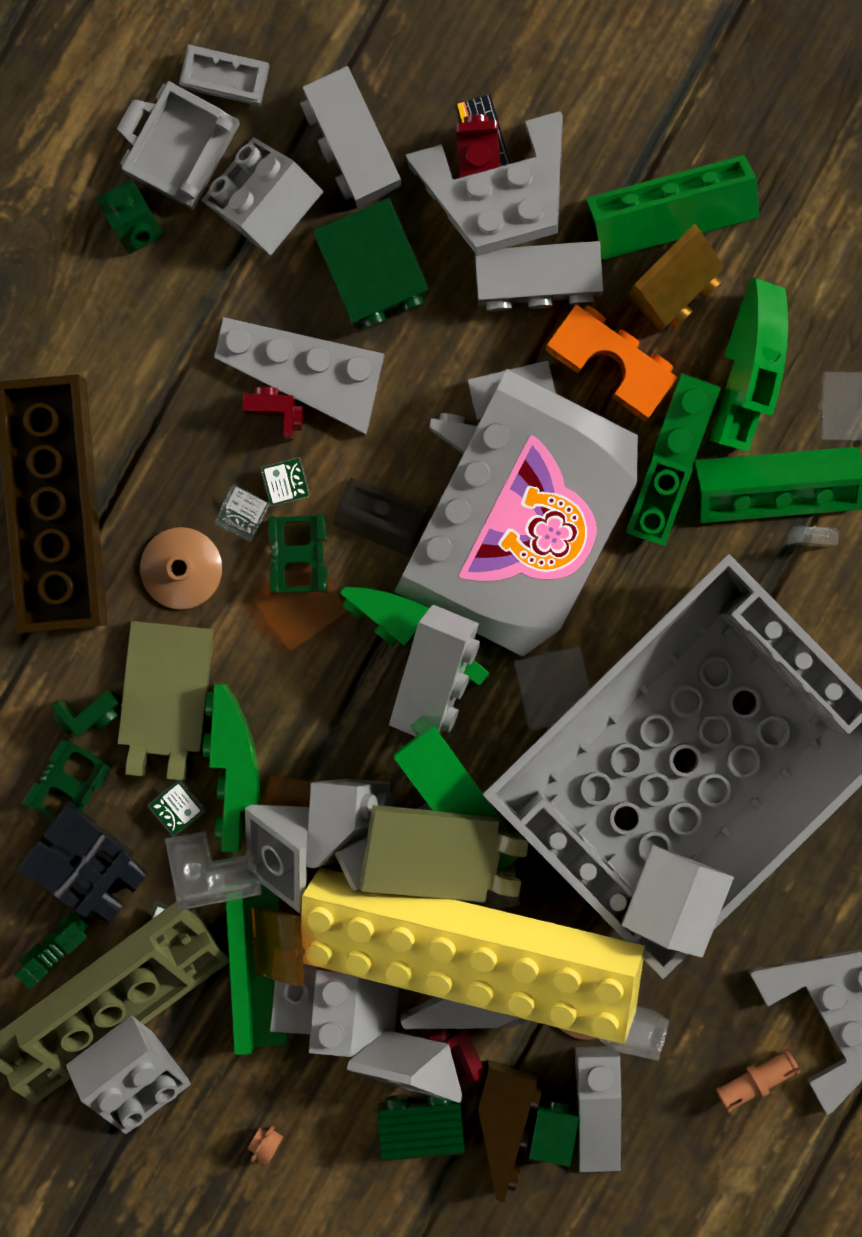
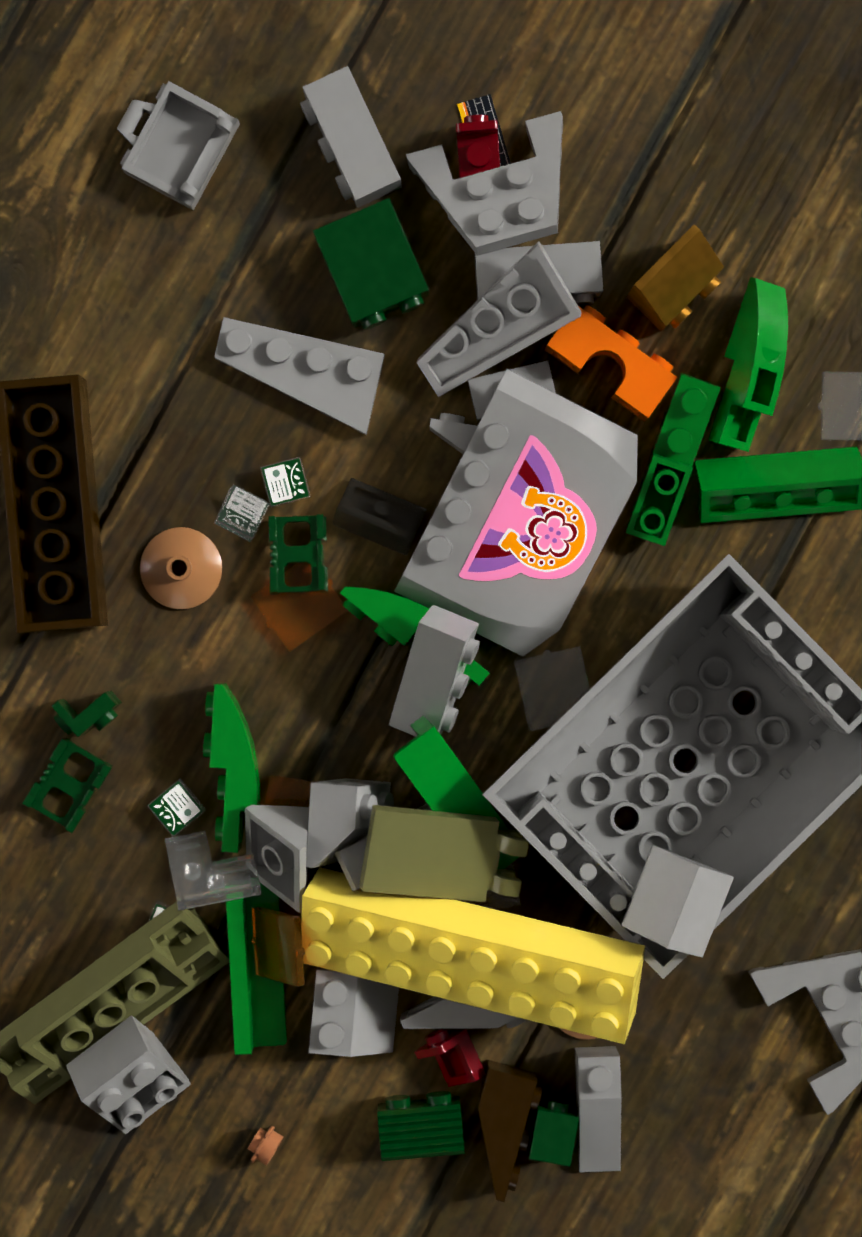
(42, 956): dark green piece -> none
(80, 835): black hips -> none
(130, 216): dark green bracket -> none
(165, 694): olive tile -> none
(224, 75): light grey plate -> none
(262, 195): light grey slope -> none
(268, 402): dark red bracket -> none
(293, 1005): light grey plate -> none
(410, 1065): light grey slope -> none
(507, 318): none -> light grey wing
(645, 1035): clear brick -> none
(670, 205): green panel -> none
(757, 1080): nougat pin -> none
(814, 536): clear tile -> none

